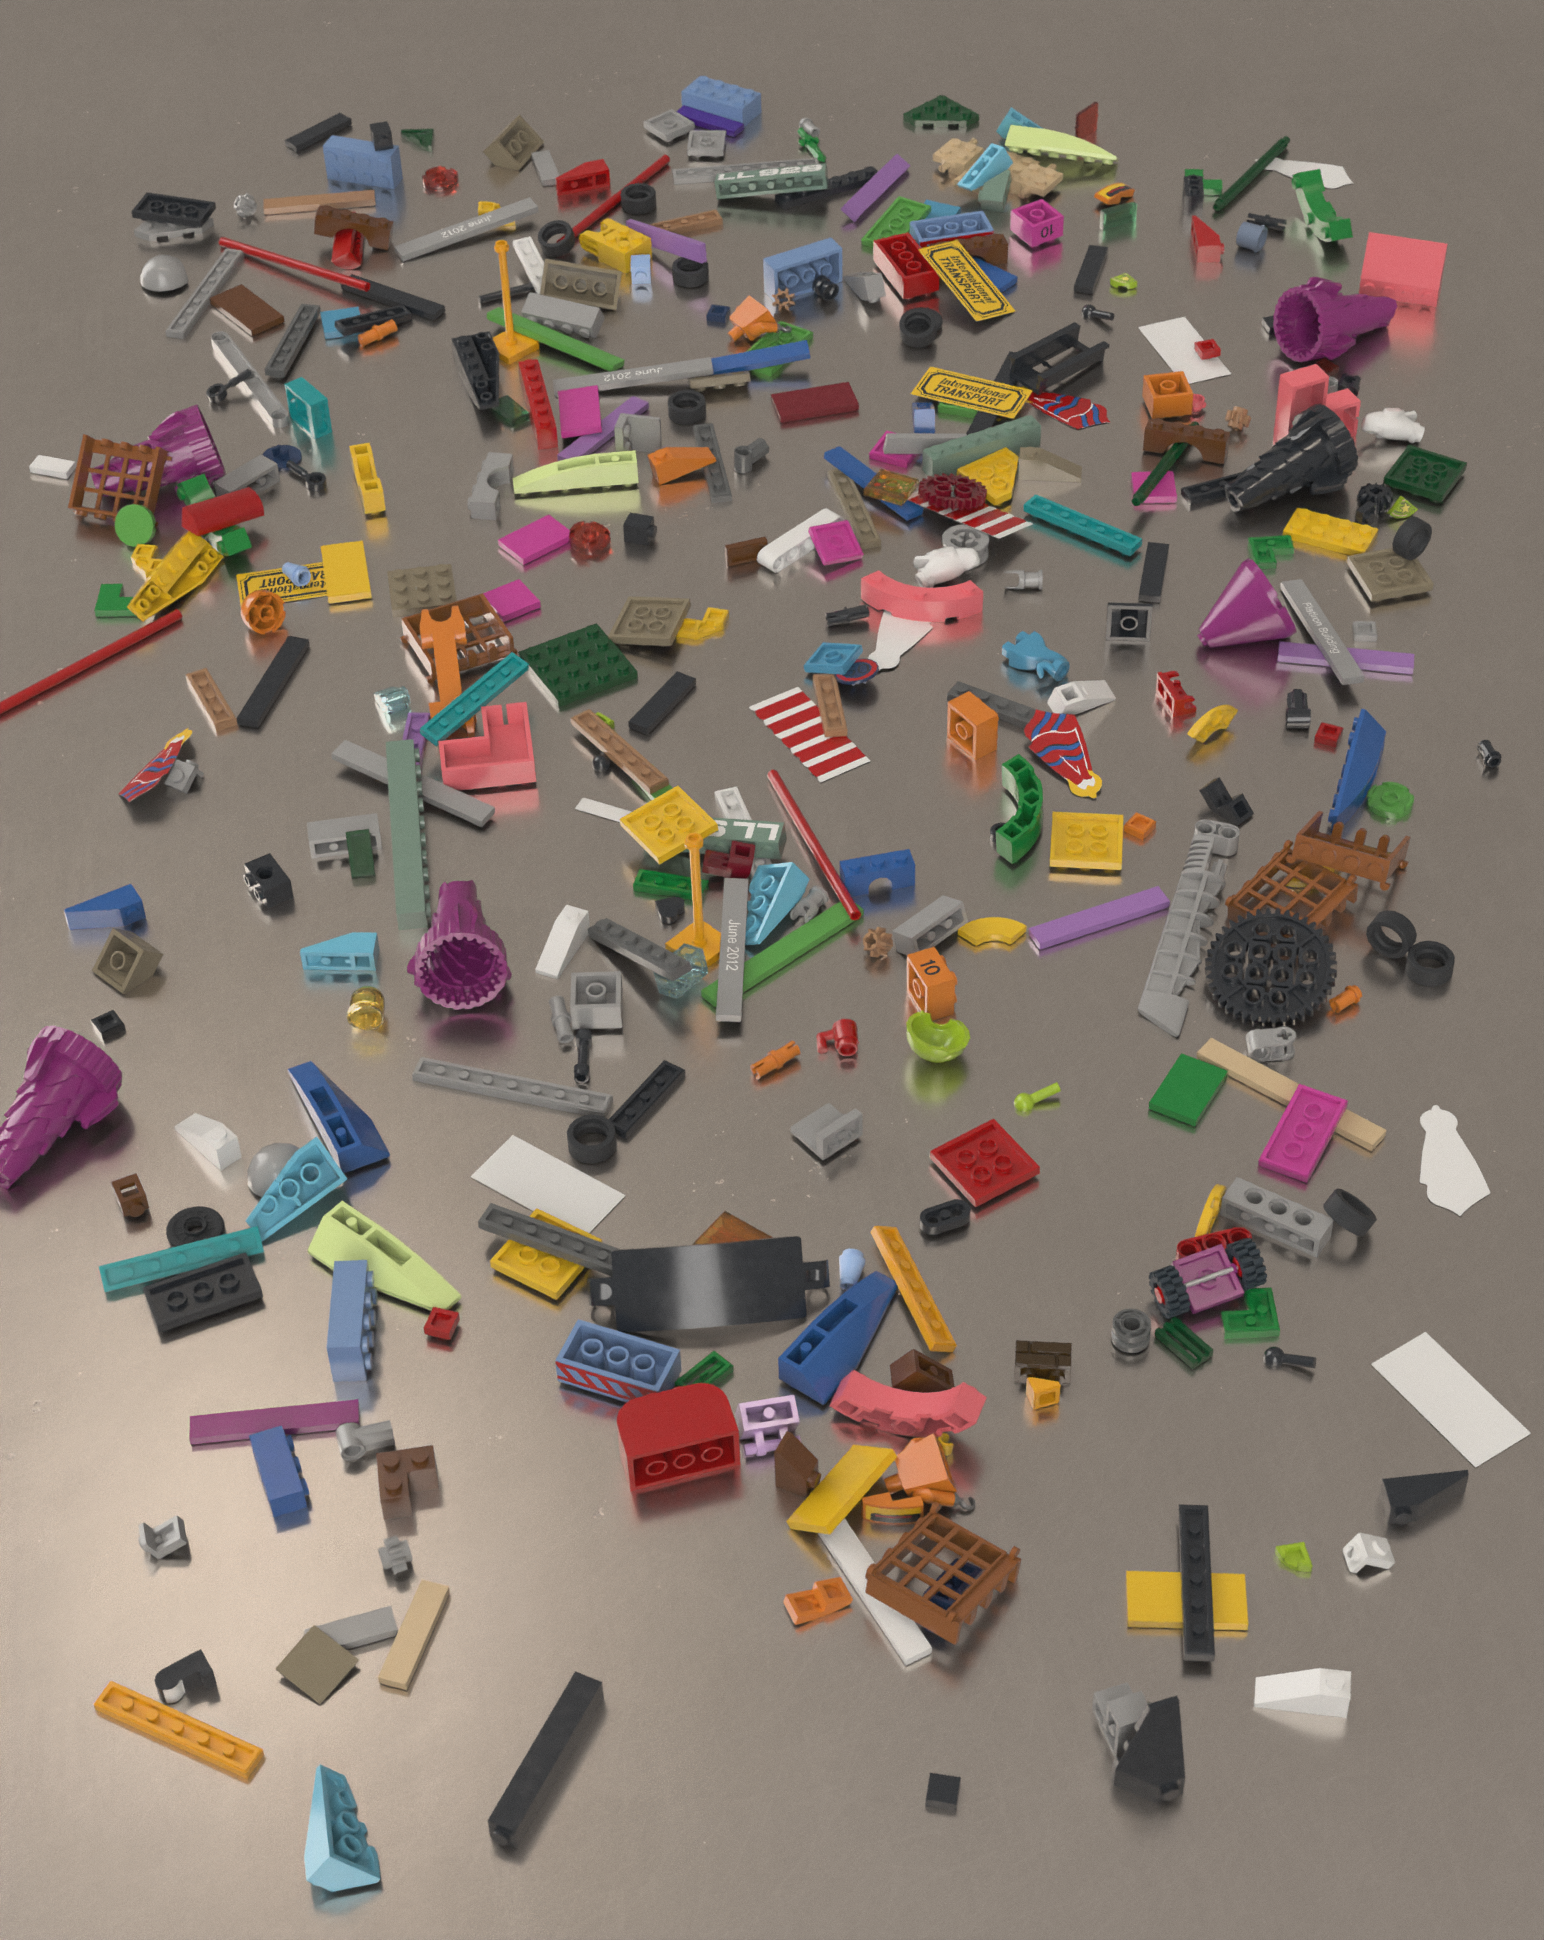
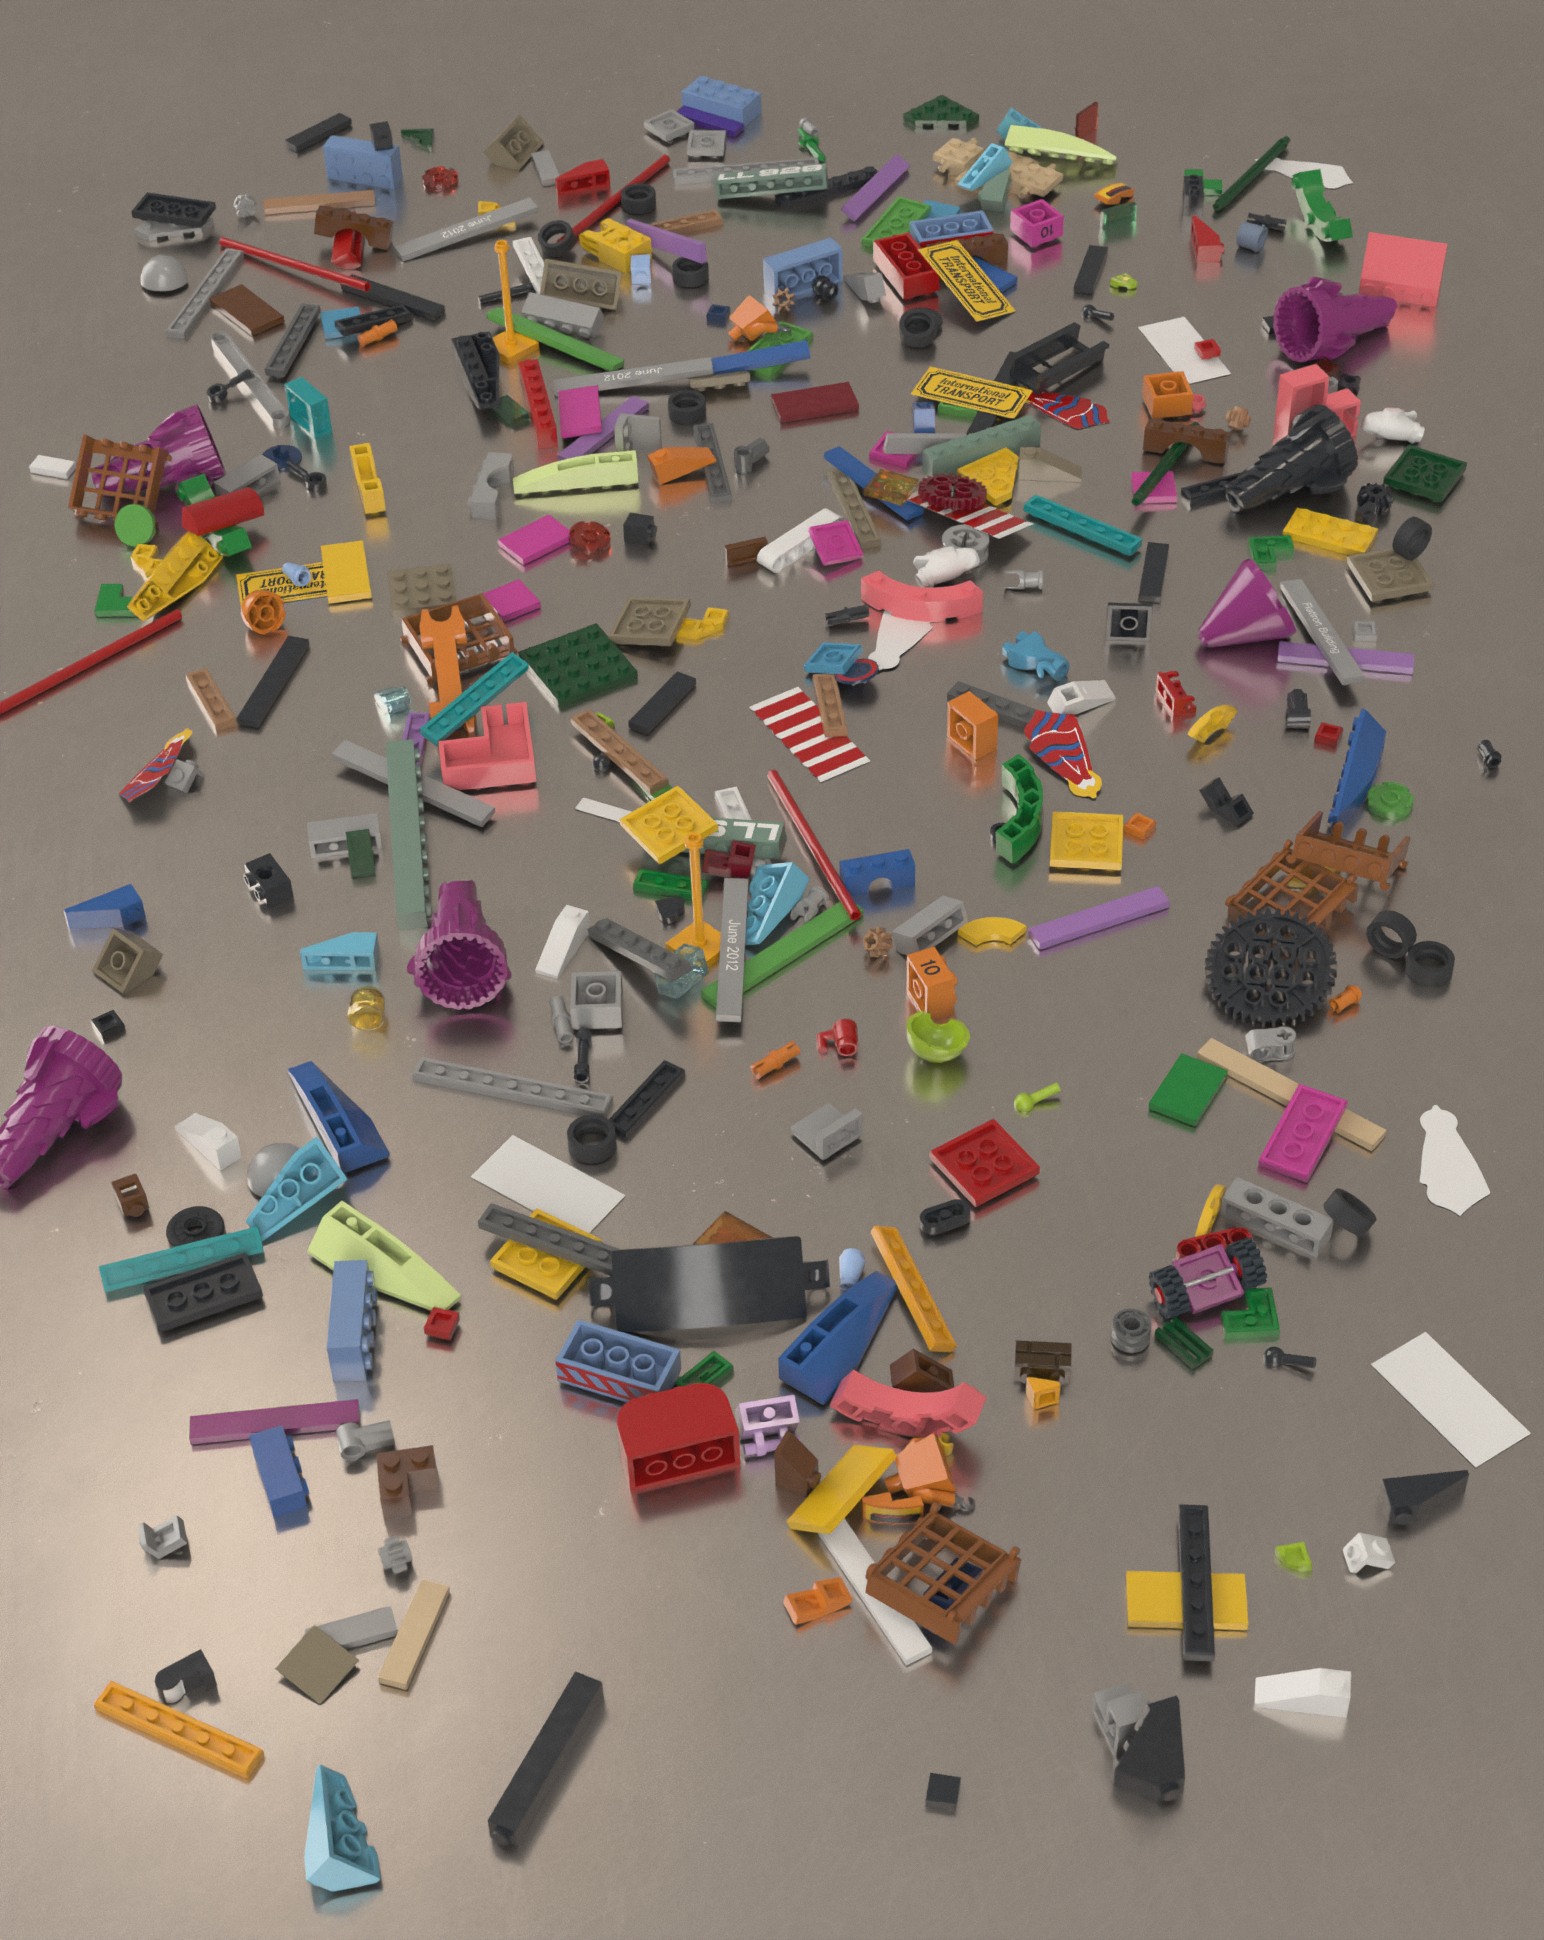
(1181, 939): light grey piece -> none
(1402, 508): lime tile -> none

